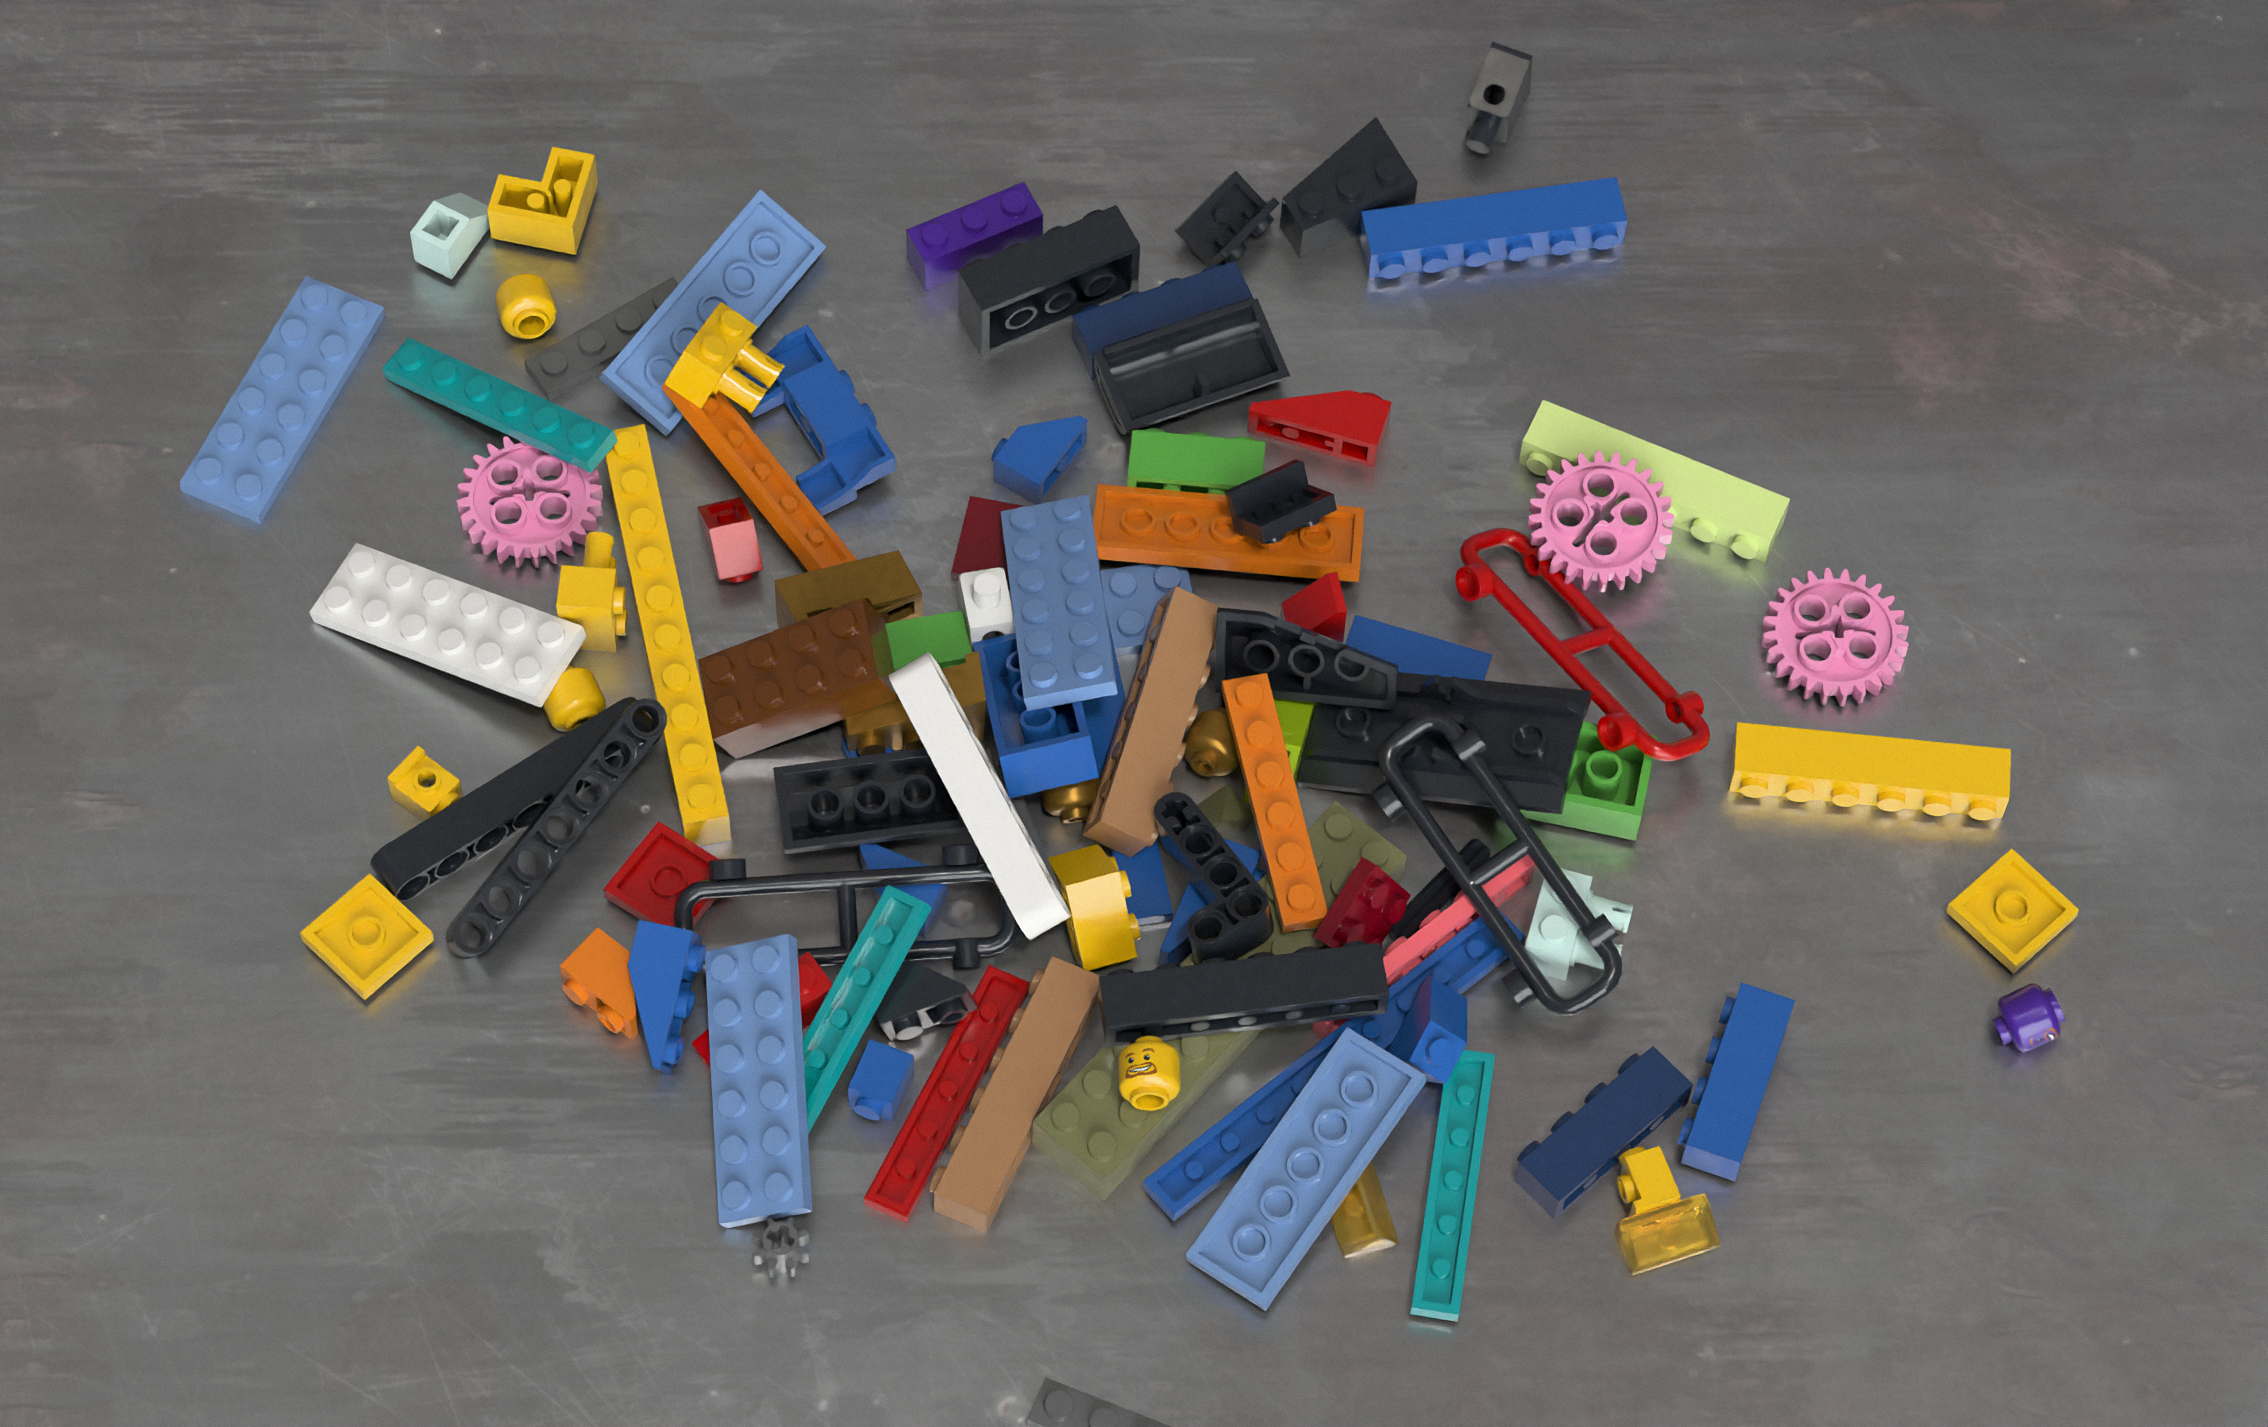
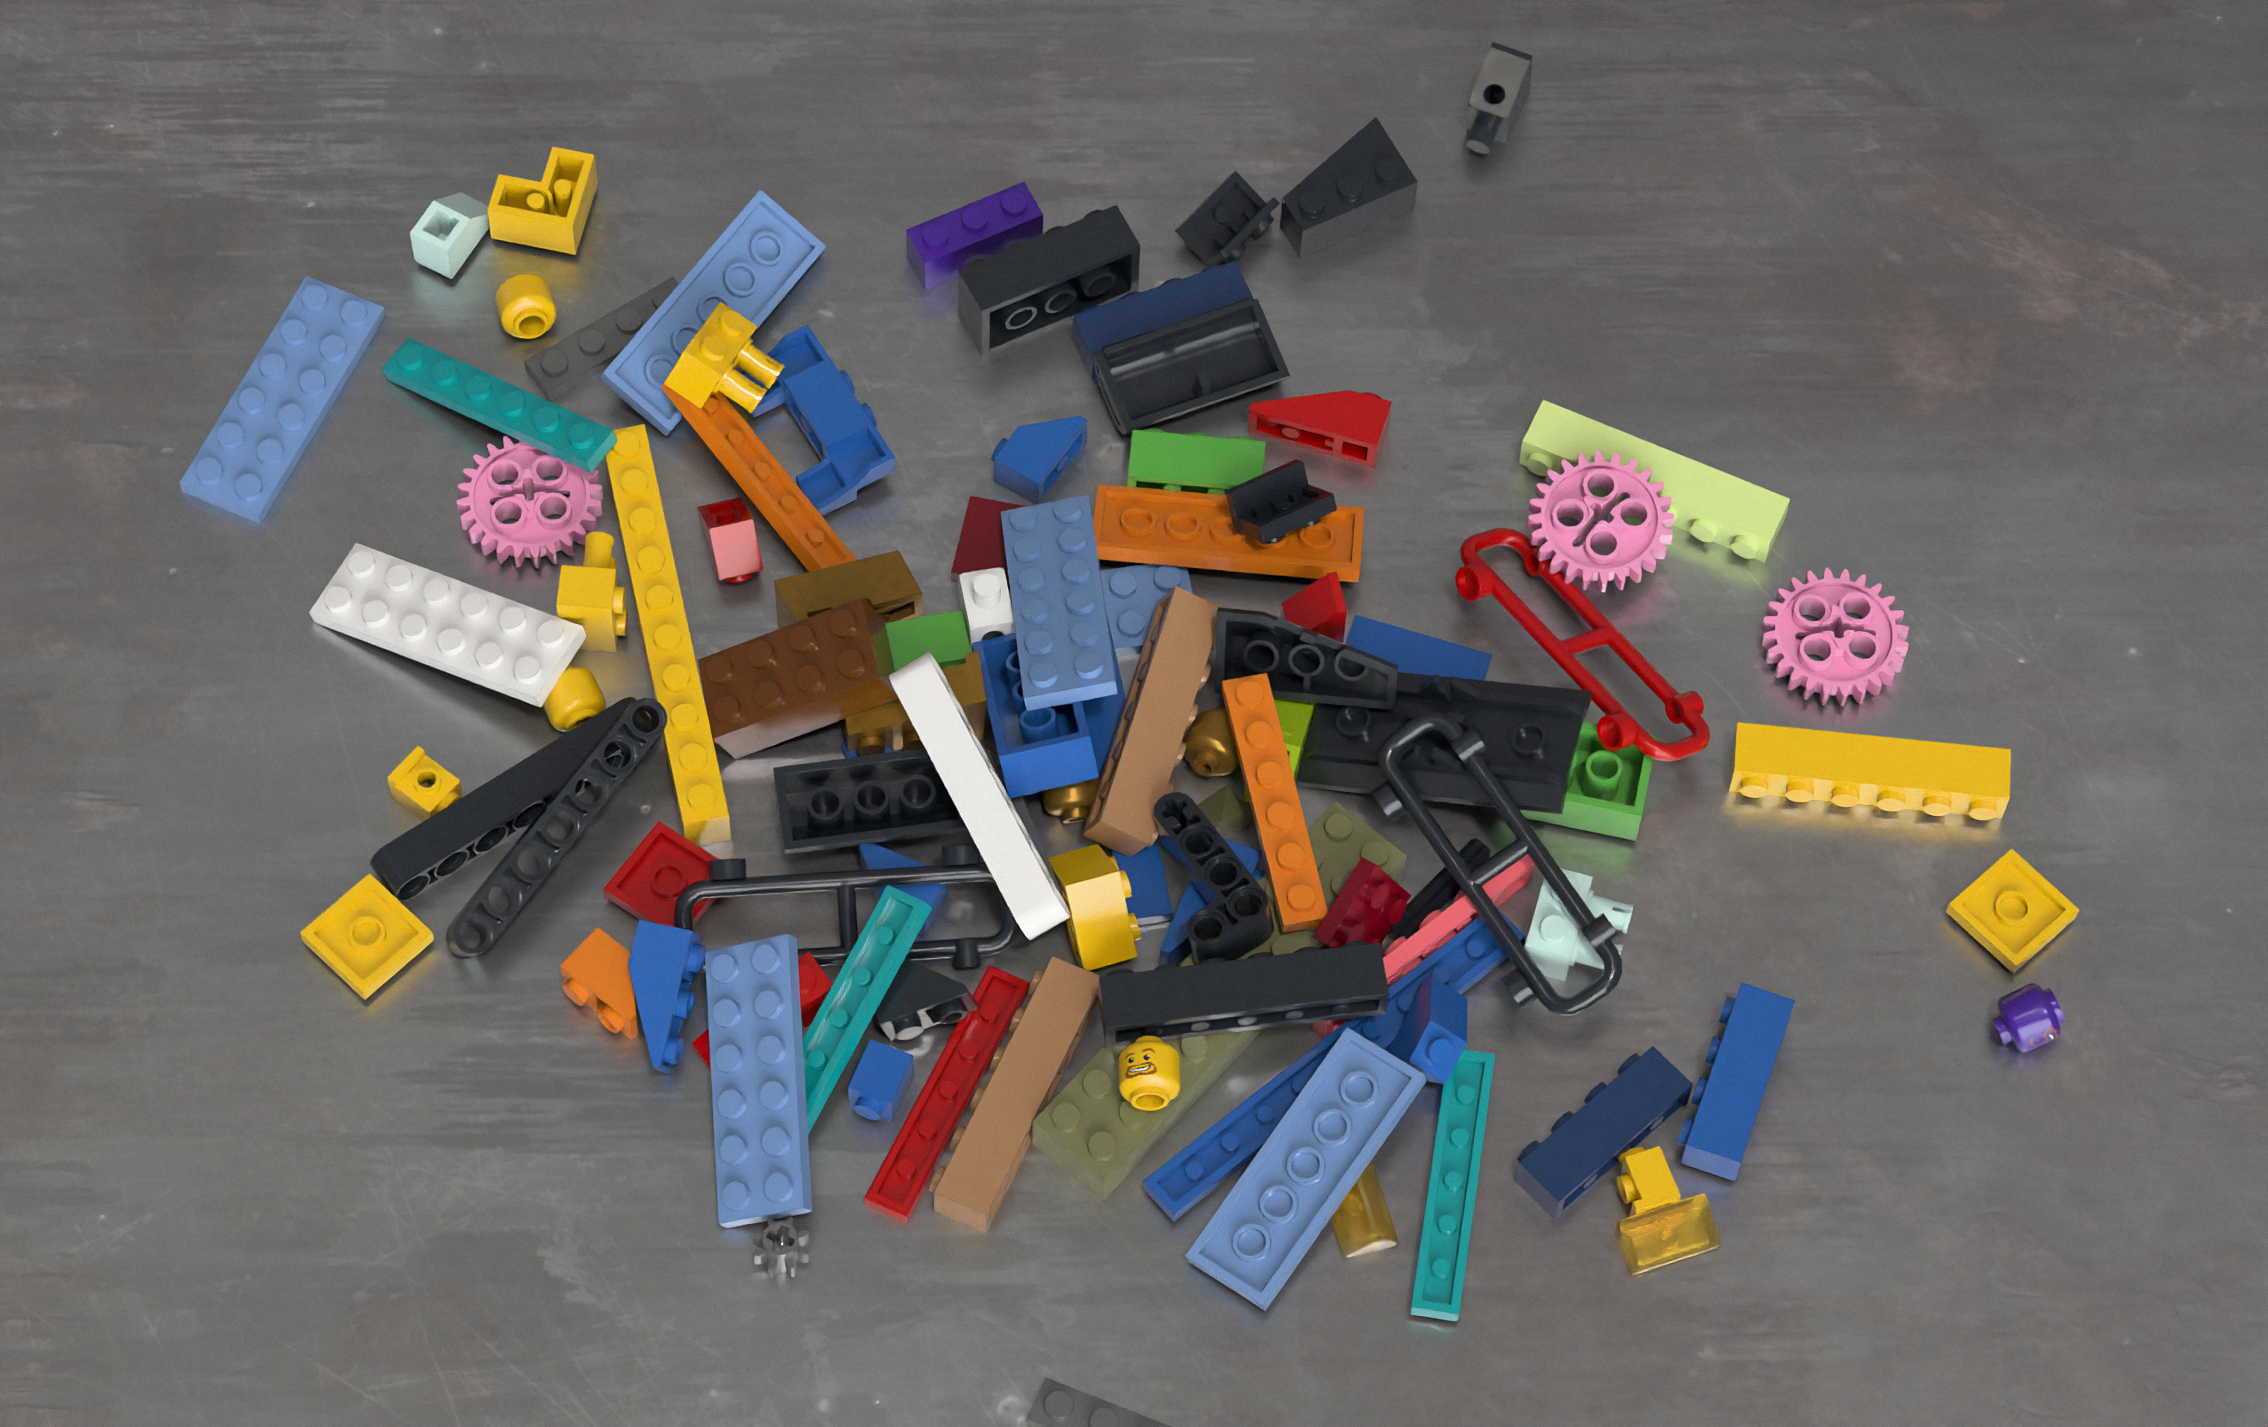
(1492, 228): blue brick -> none

